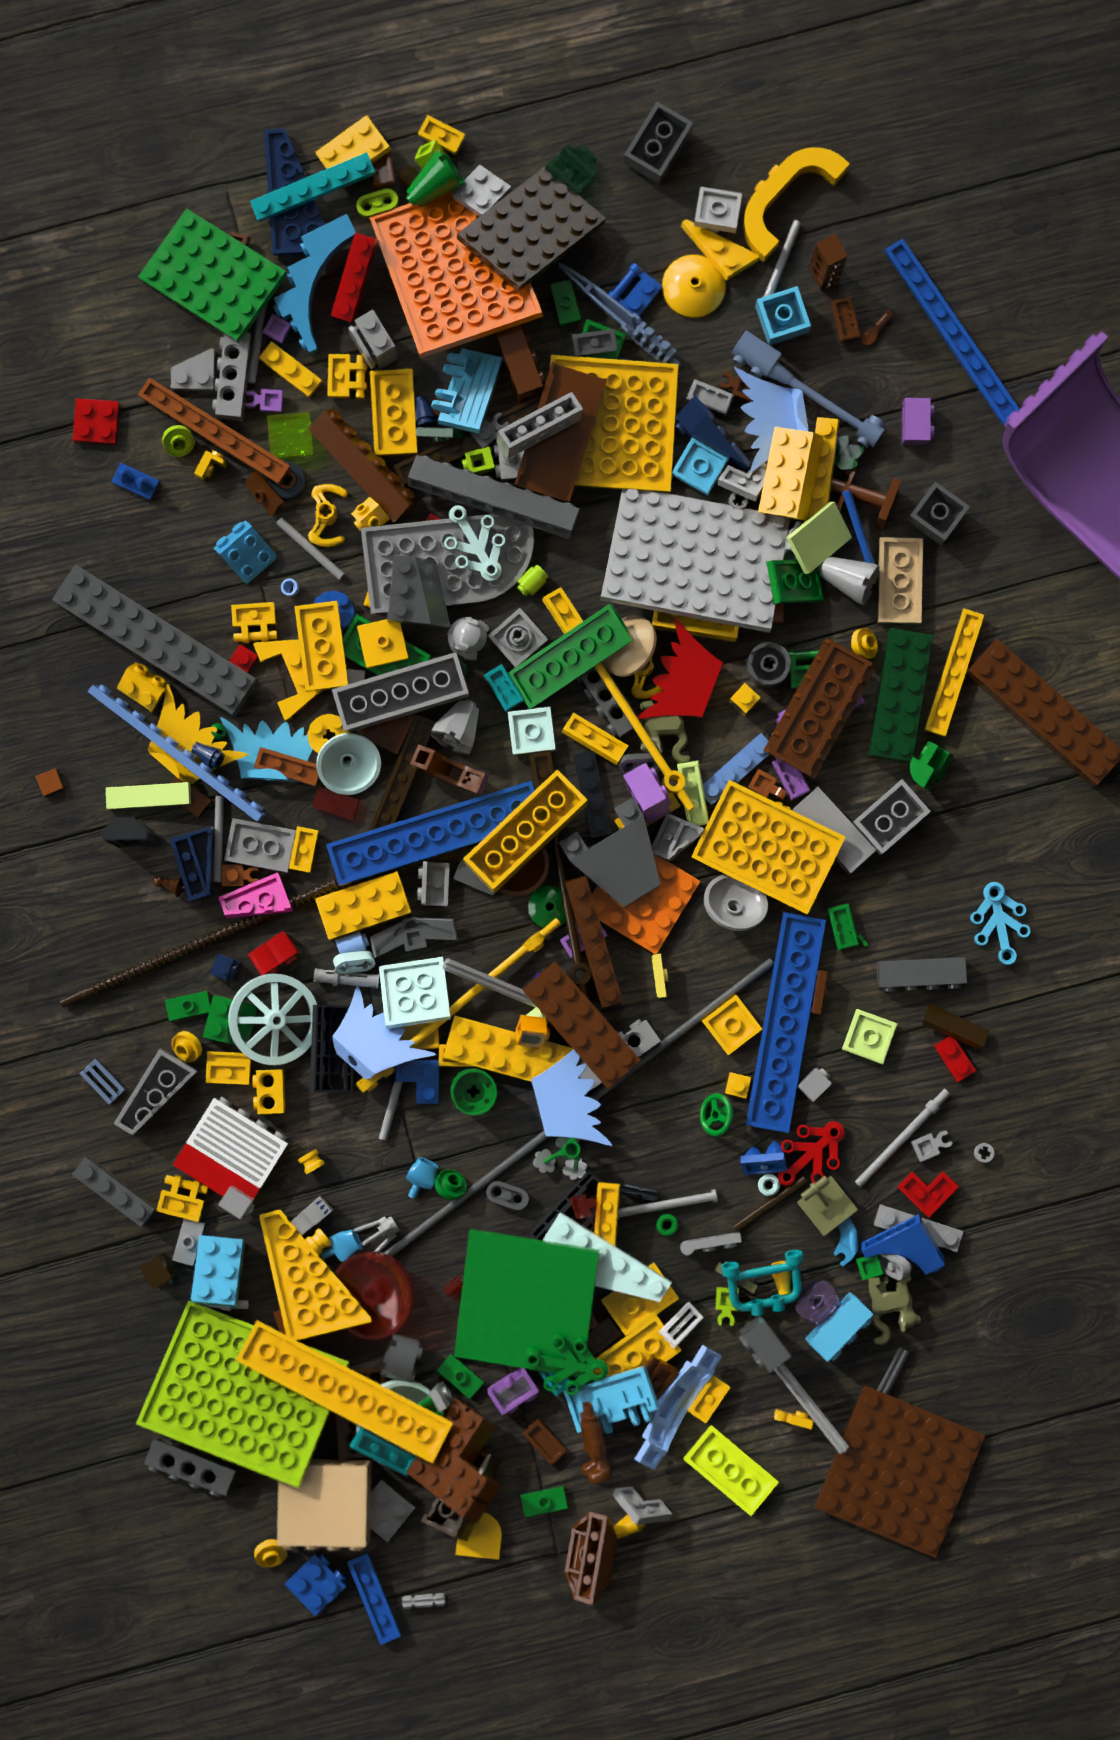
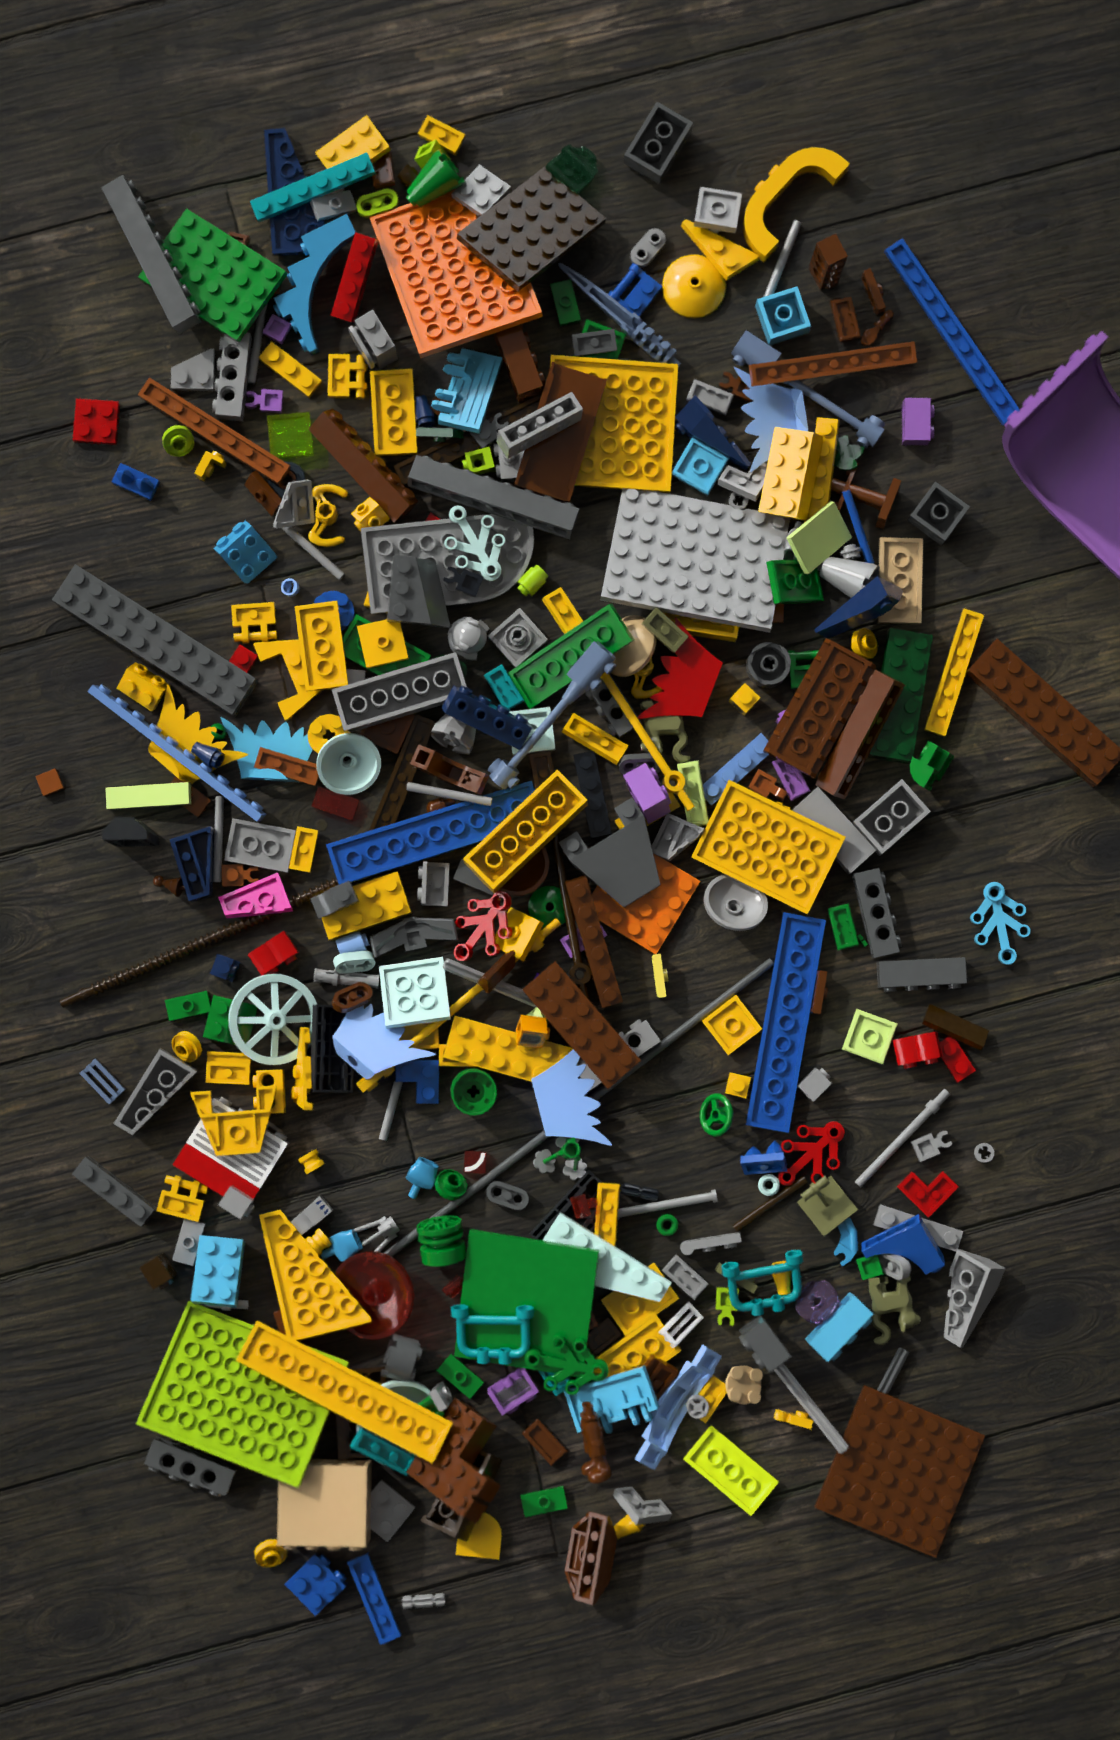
(151, 254): none -> dark grey brick
(236, 1131): none -> yellow wing
(296, 505): none -> light grey wing
(302, 1072): none -> yellow wing
(333, 205): none -> light grey plate
(334, 899): none -> dark grey arch
(350, 997): none -> reddish brown plate
(439, 803): none -> reddish brown cylinder
(441, 1241): none -> green wheel
(466, 582): none -> black plate
(475, 1162): none -> clear red tile
(478, 799): none -> light grey bar
(483, 1354): none -> teal bar
(485, 923): none -> plant
(486, 717): none -> dark blue brick
(498, 971): none -> reddish brown slope
(524, 932): none -> yellow plate
(584, 676): none -> sand blue bar
(648, 247): none -> light grey plate
(664, 630): none -> olive plate
(685, 1277): none -> light grey plate
(700, 1409): none -> light grey wheel
(744, 1385): none -> tan piece
(832, 363): none -> dark orange plate
(851, 552): none -> light grey plate
(859, 734): none -> reddish brown brick
(866, 904): none -> dark grey brick
(869, 603): none -> dark blue wedge
(873, 291): none -> reddish brown plate
(917, 1048): none -> red brick
(971, 1290): none -> light grey wedge

